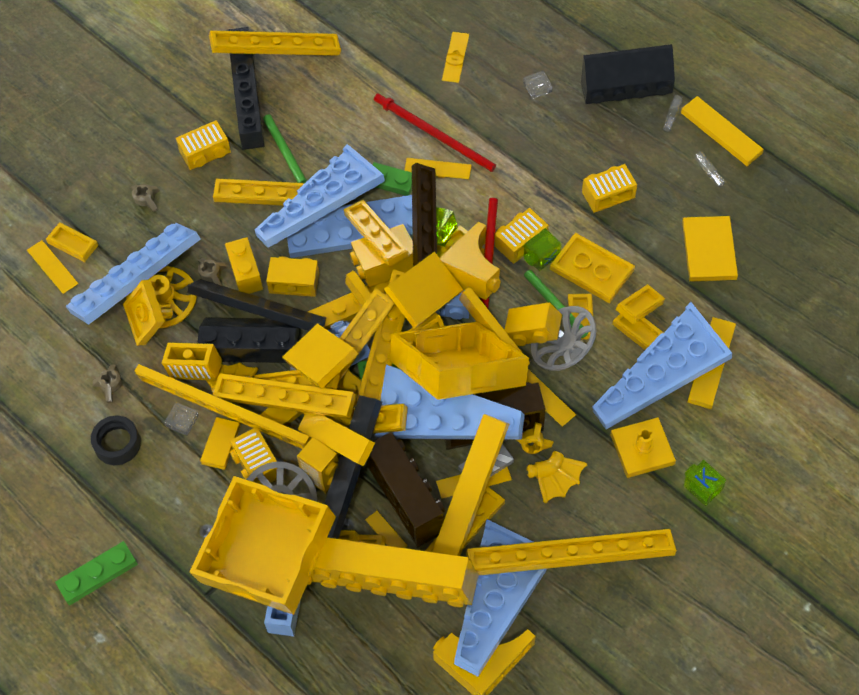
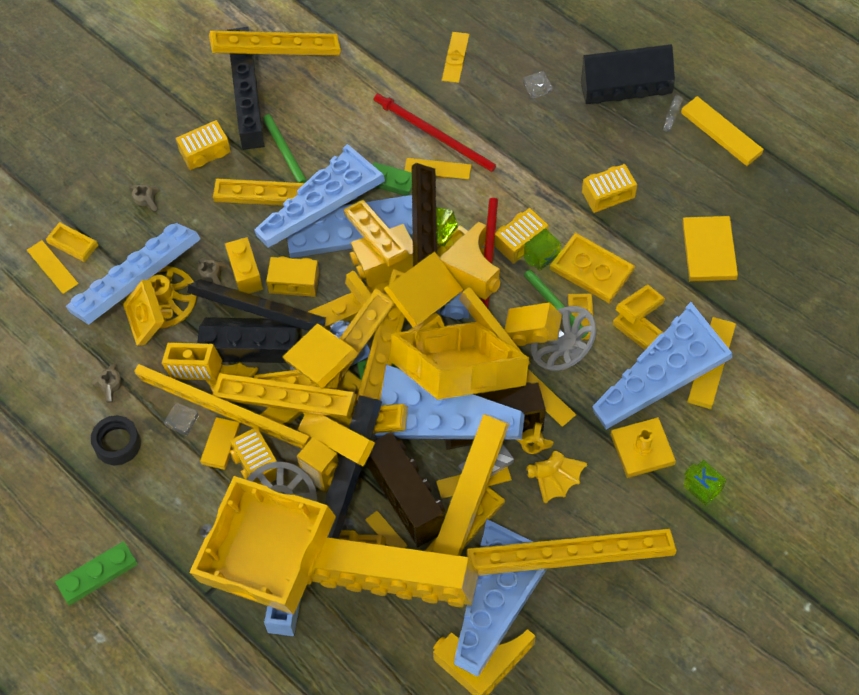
(708, 167): clear pin -> none

